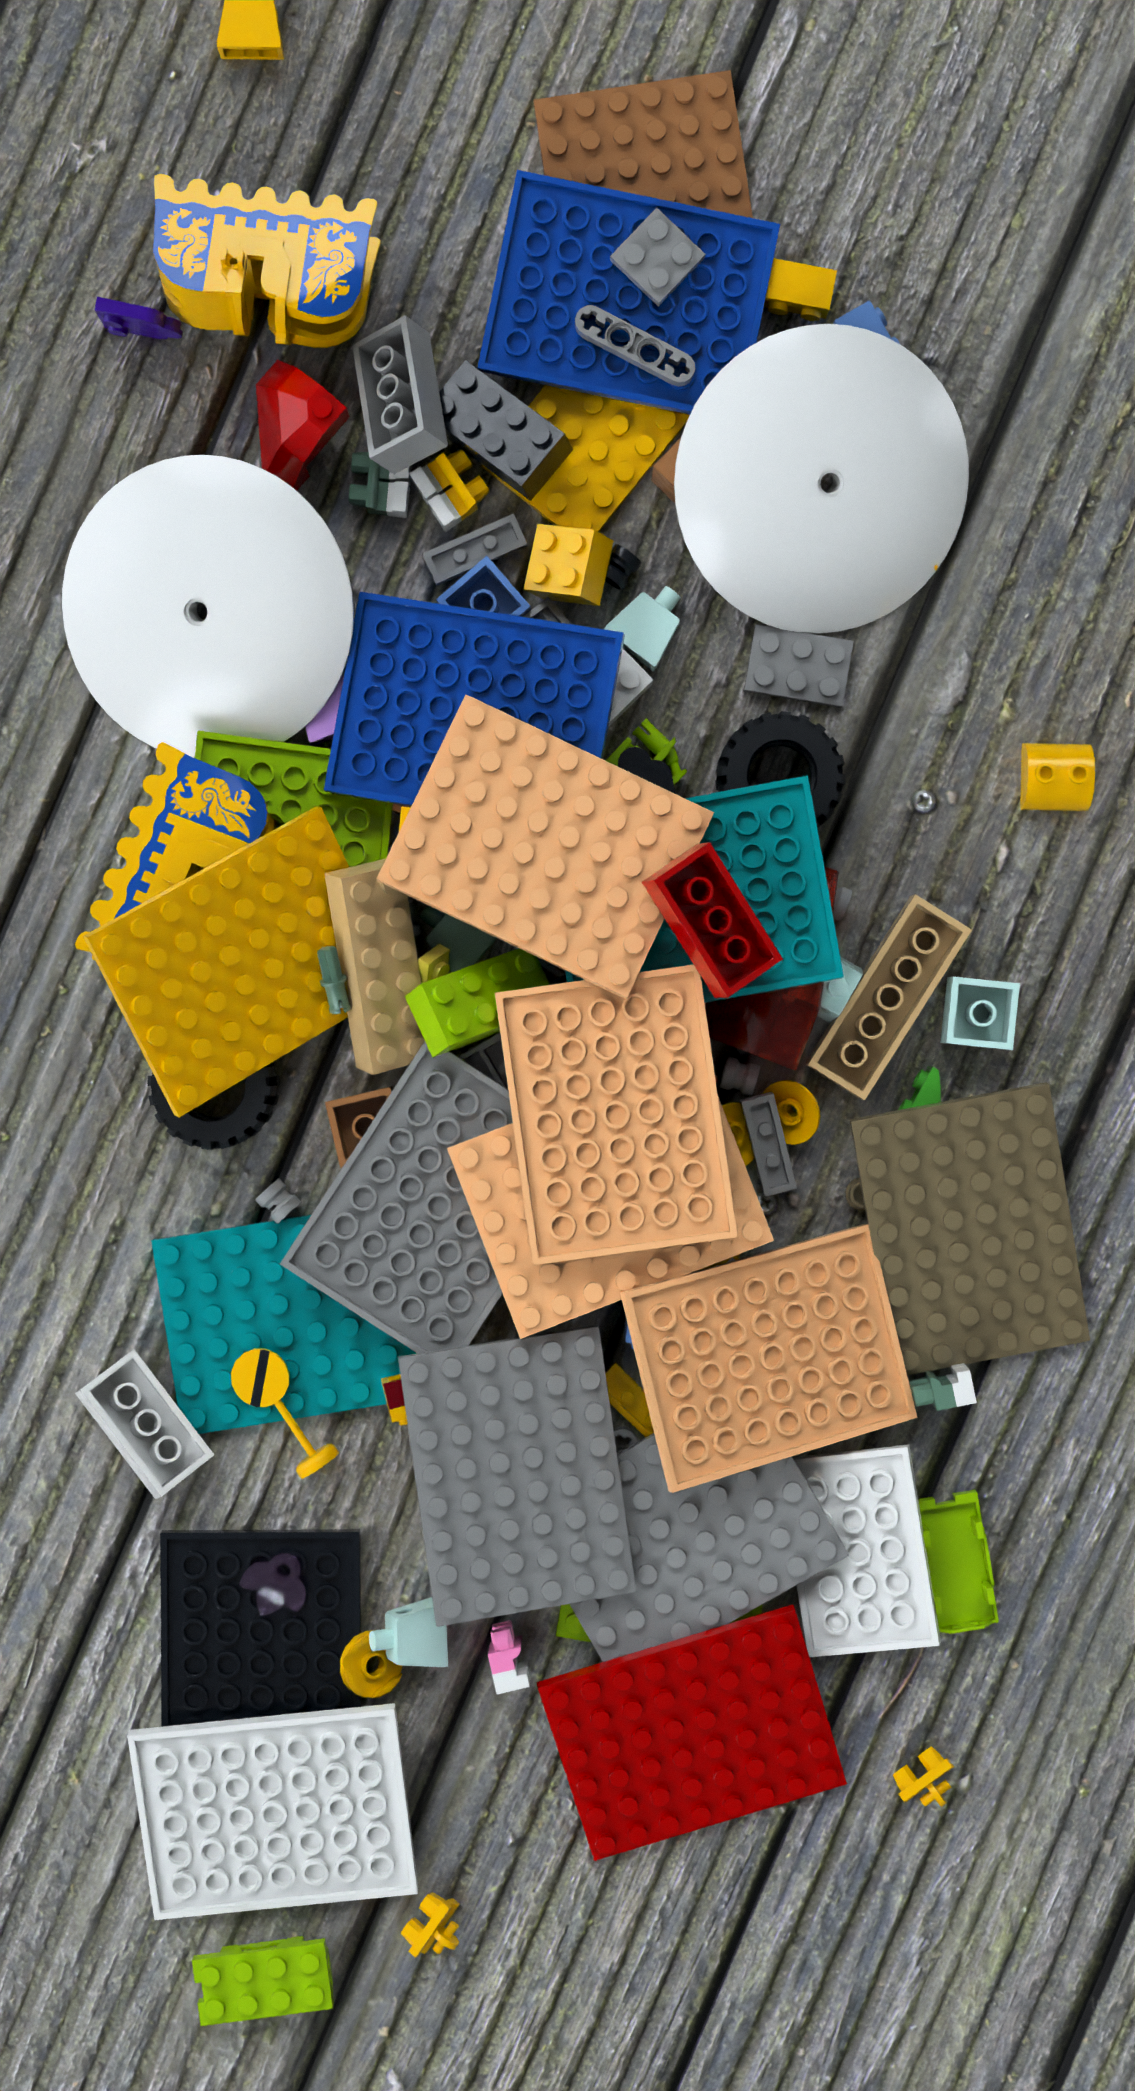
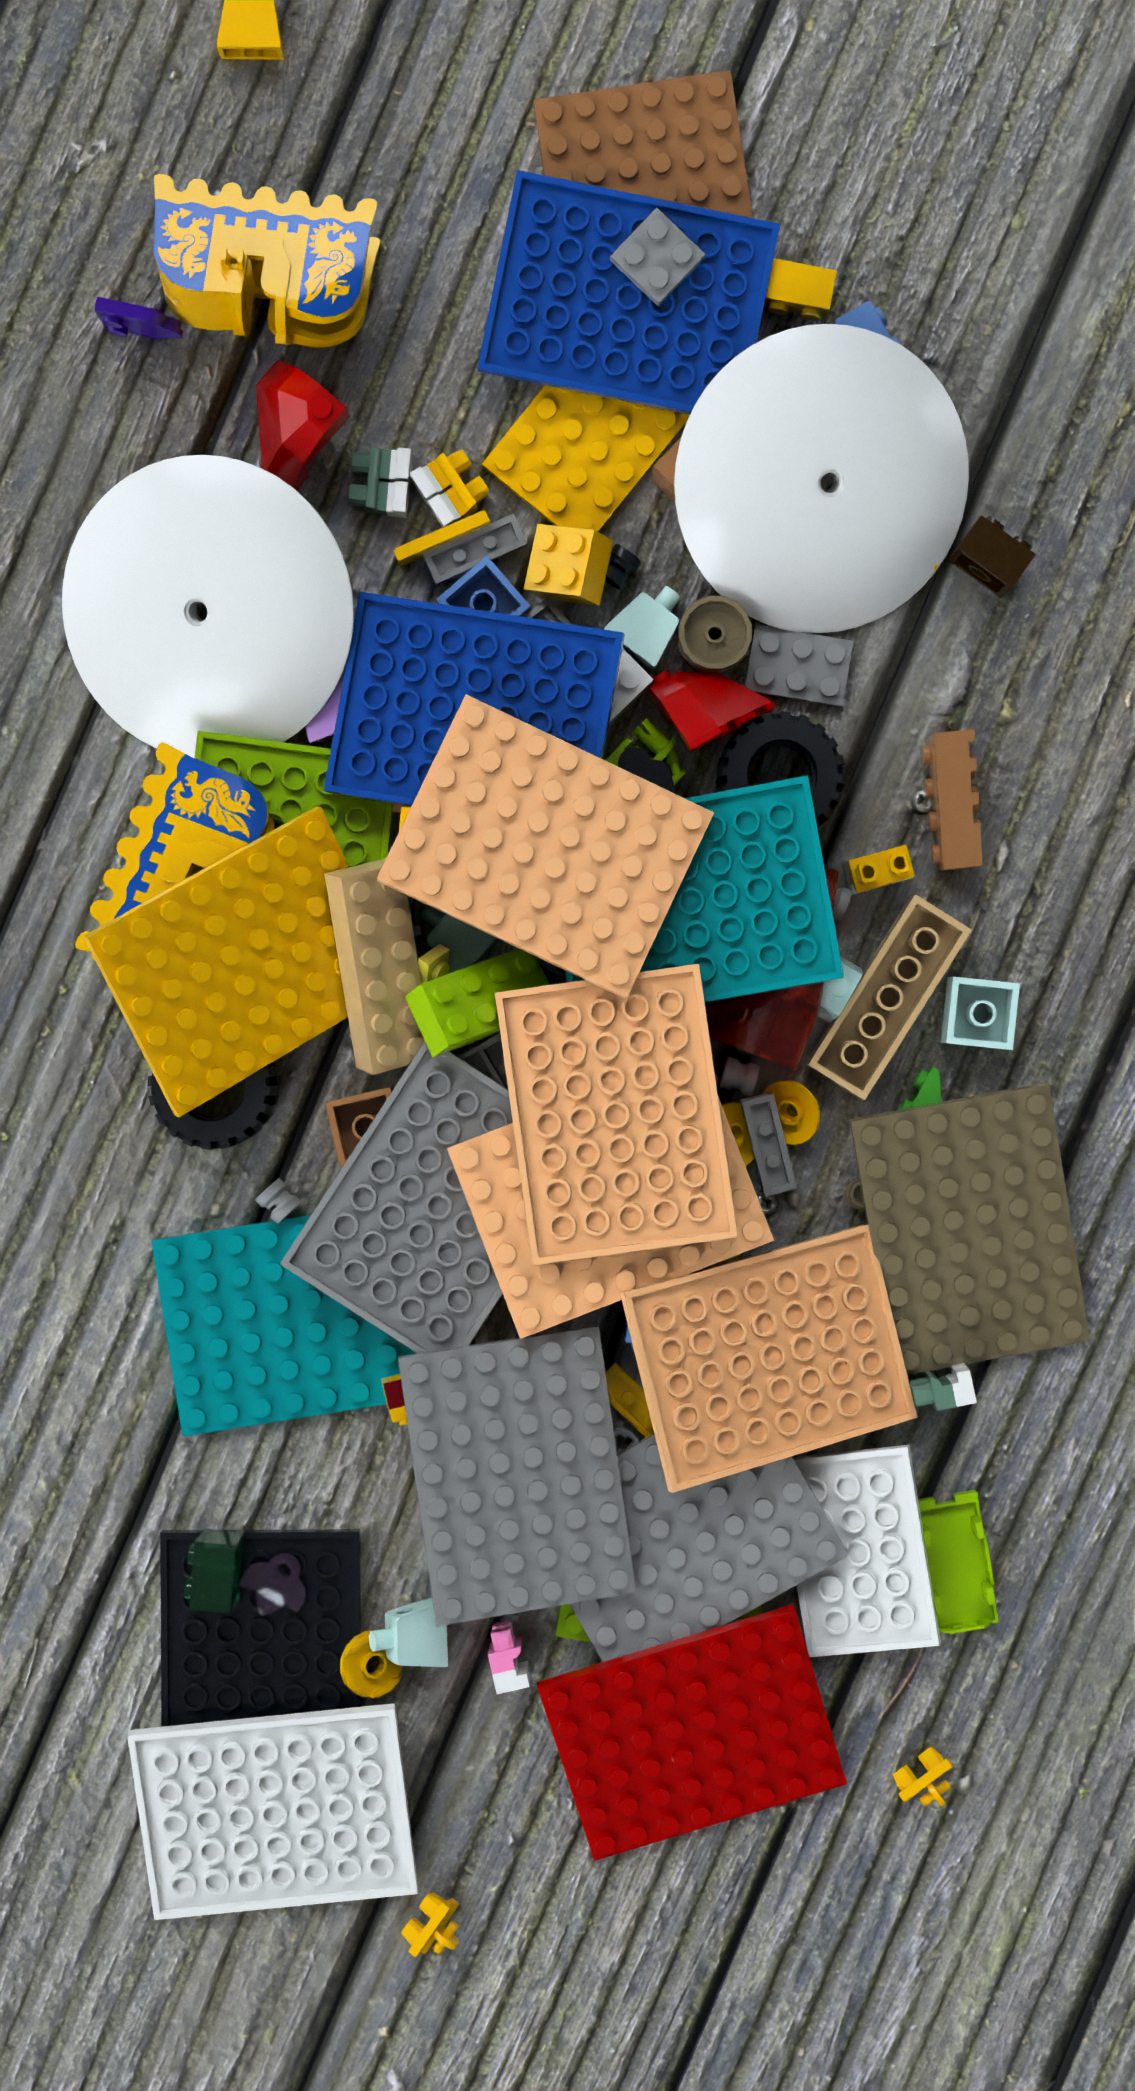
(144, 1424): white slope -> none
(216, 1570): none -> clear green brick
(261, 1381): yellow piece -> none
(264, 1980): lime piece -> none
(333, 979): sand green axle -> none
(399, 395): light grey brick -> none
(413, 550): none -> yellow tile
(501, 431): brick -> none
(637, 341): light grey beam -> none
(705, 617): none -> dark tan wheel
(705, 705): none -> red brick
(712, 920): red brick -> none
(878, 869): none -> yellow hips
(952, 800): none -> medium nougat wedge
(992, 555): none -> dark brown brick
(1057, 777): yellow brick -> none

